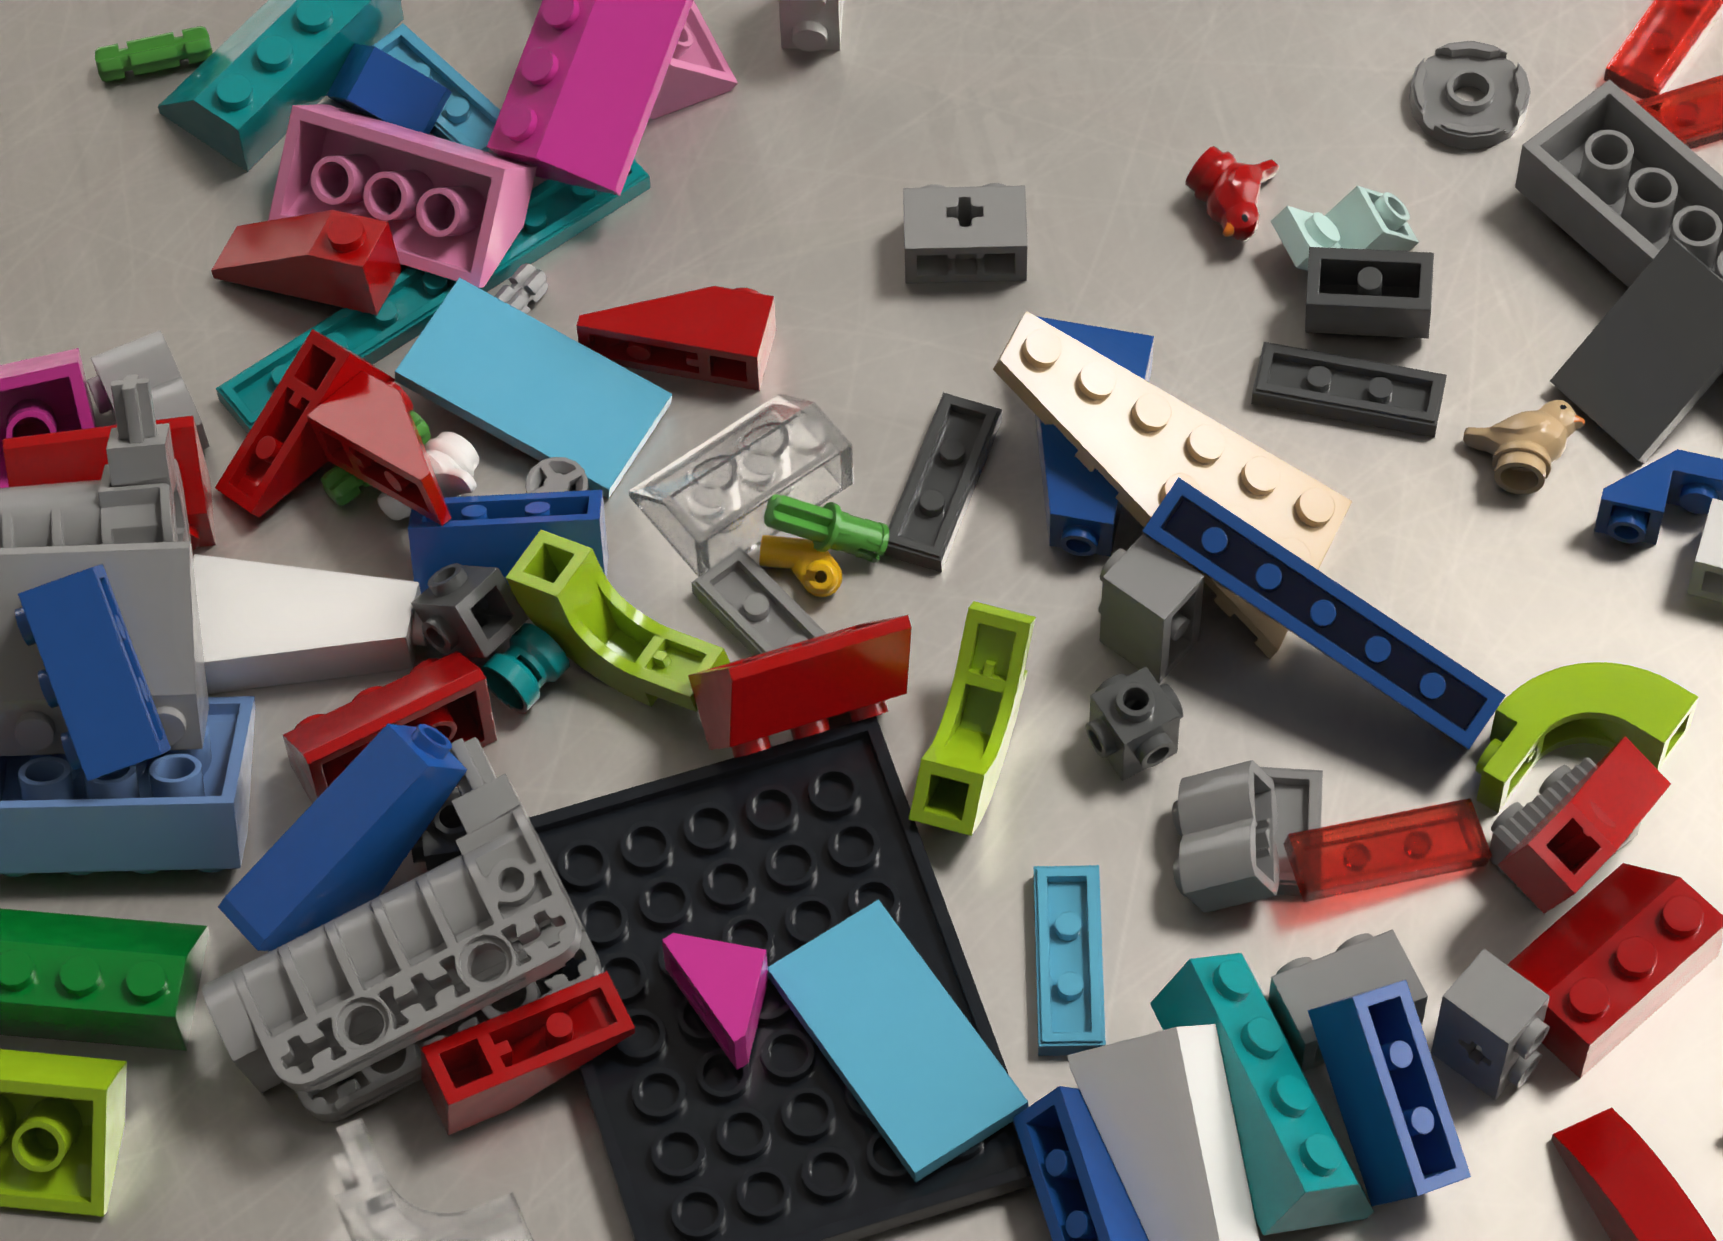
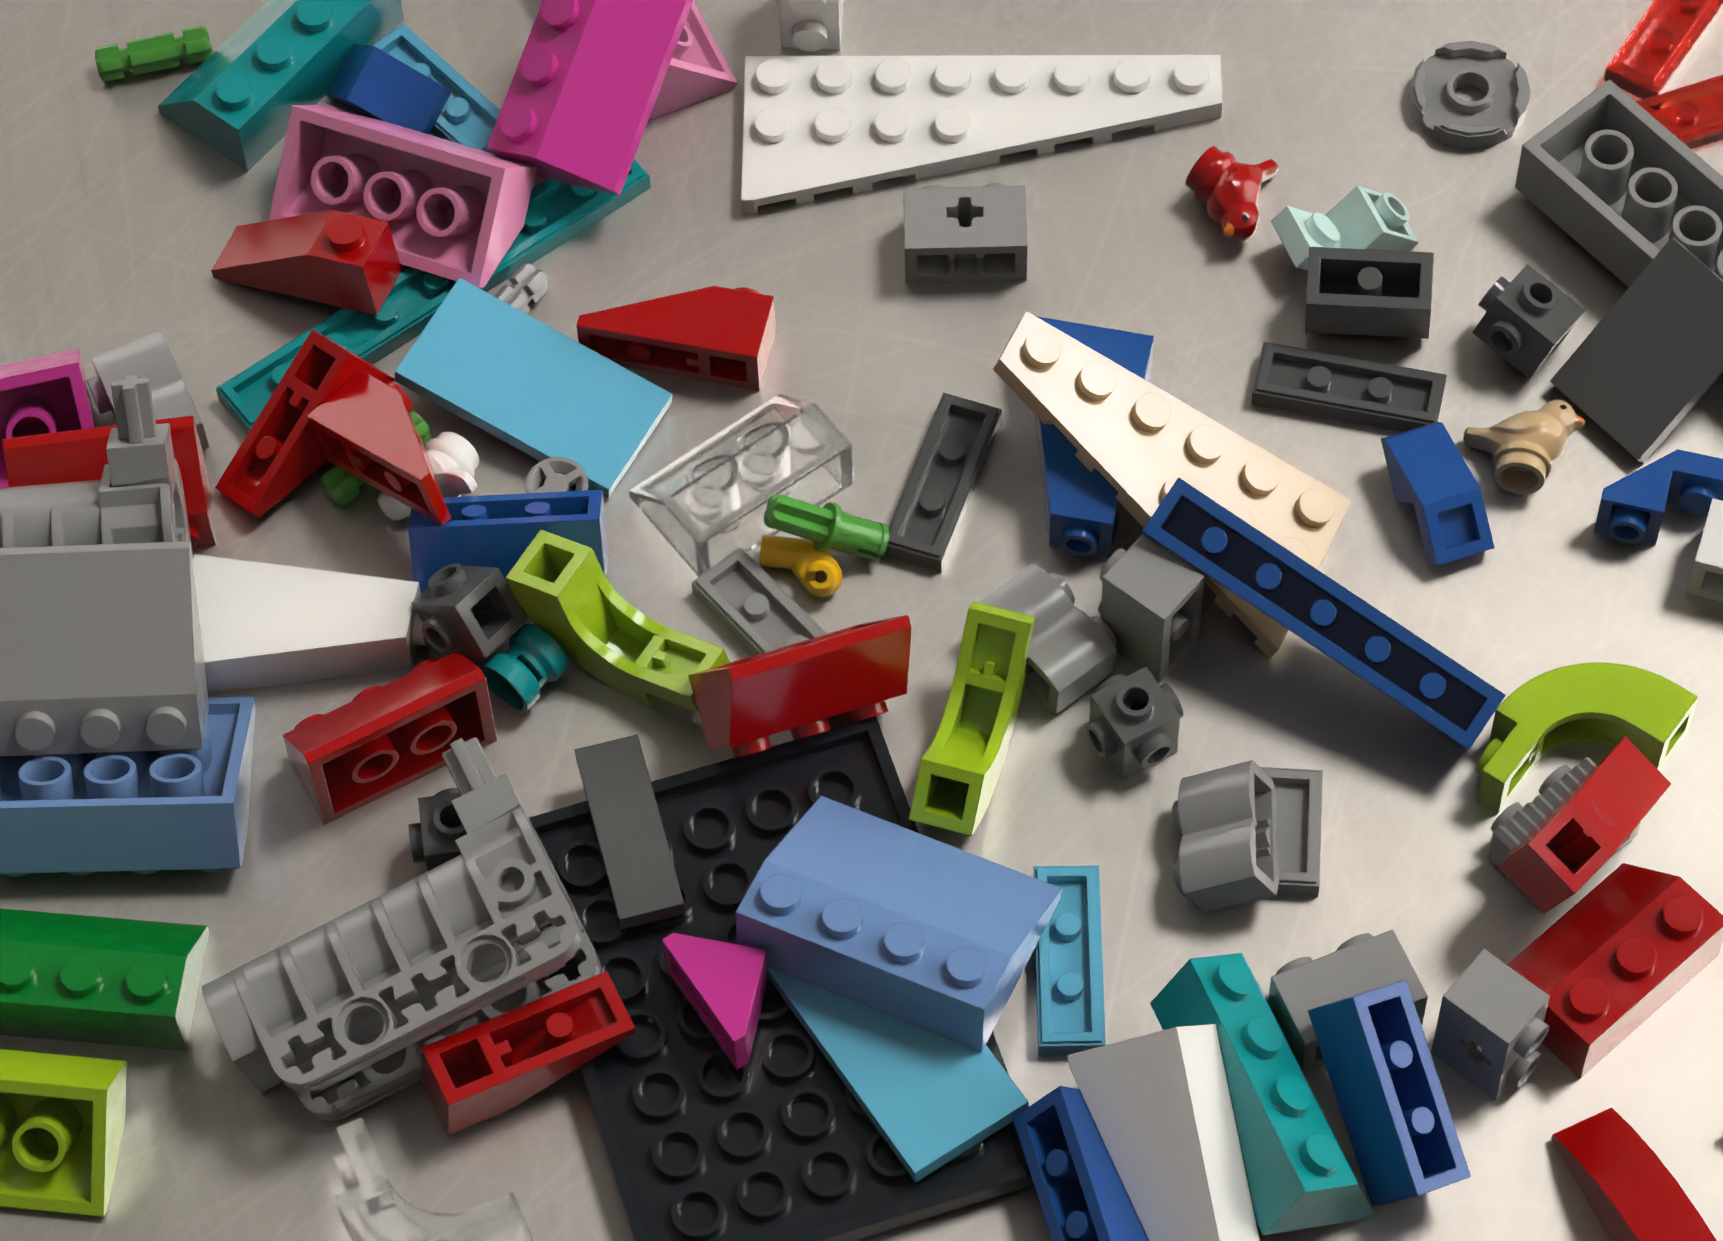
(91, 673): blue brick -> none
(348, 838): blue slope -> none
(629, 832): none -> dark grey tile
(879, 118): none -> white wing
(896, 920): none -> medium blue slope
(1067, 647): none -> light grey brick
(1387, 849): clear red tile -> none
(1445, 494): none -> blue slope
(1526, 319): none -> dark grey brick

